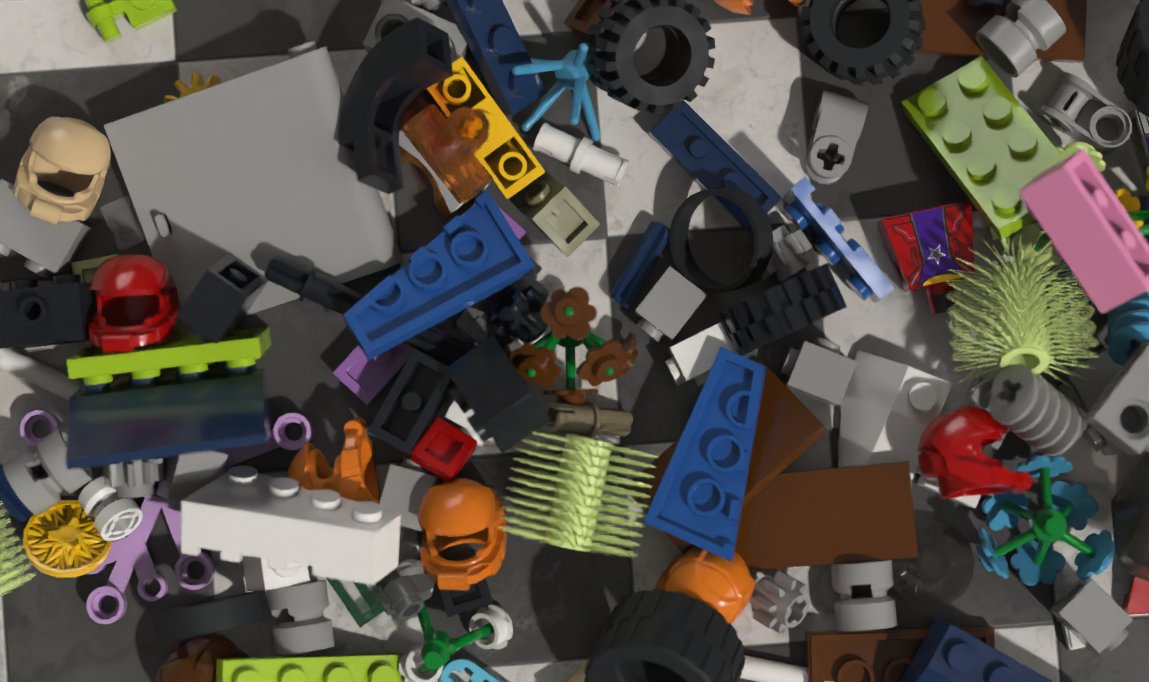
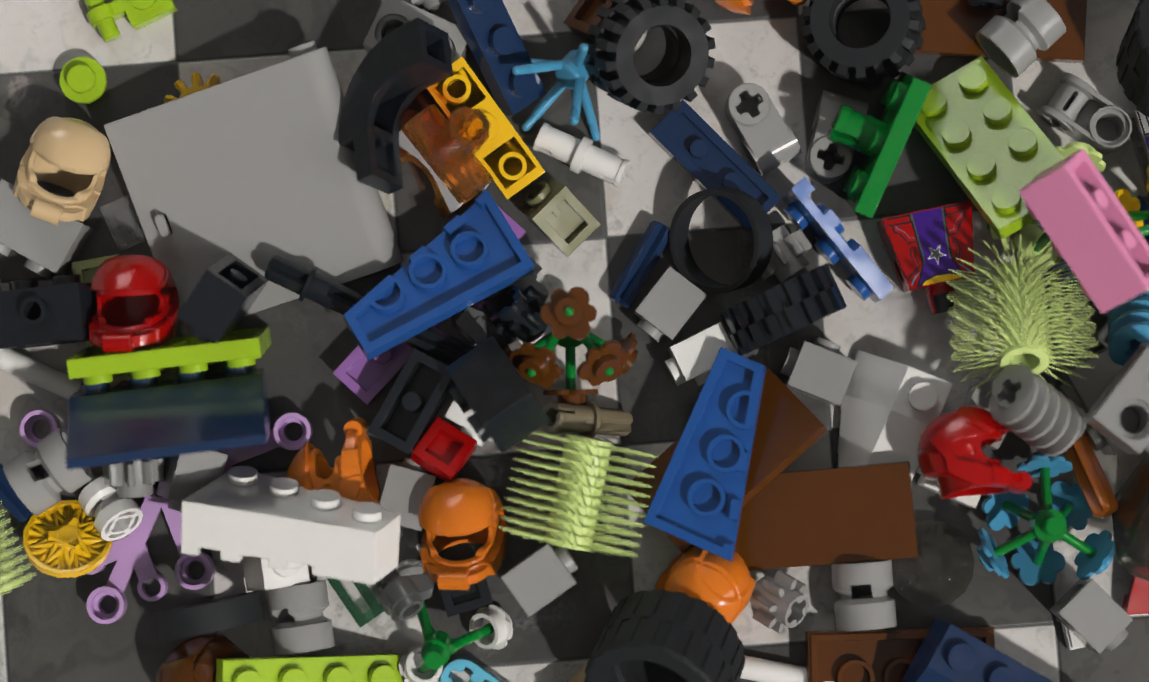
(83, 80): none -> lime plate
(541, 577): none -> light grey brick
(766, 136): none -> light grey piece
(878, 140): none -> green plate
(1091, 478): none -> orange axle

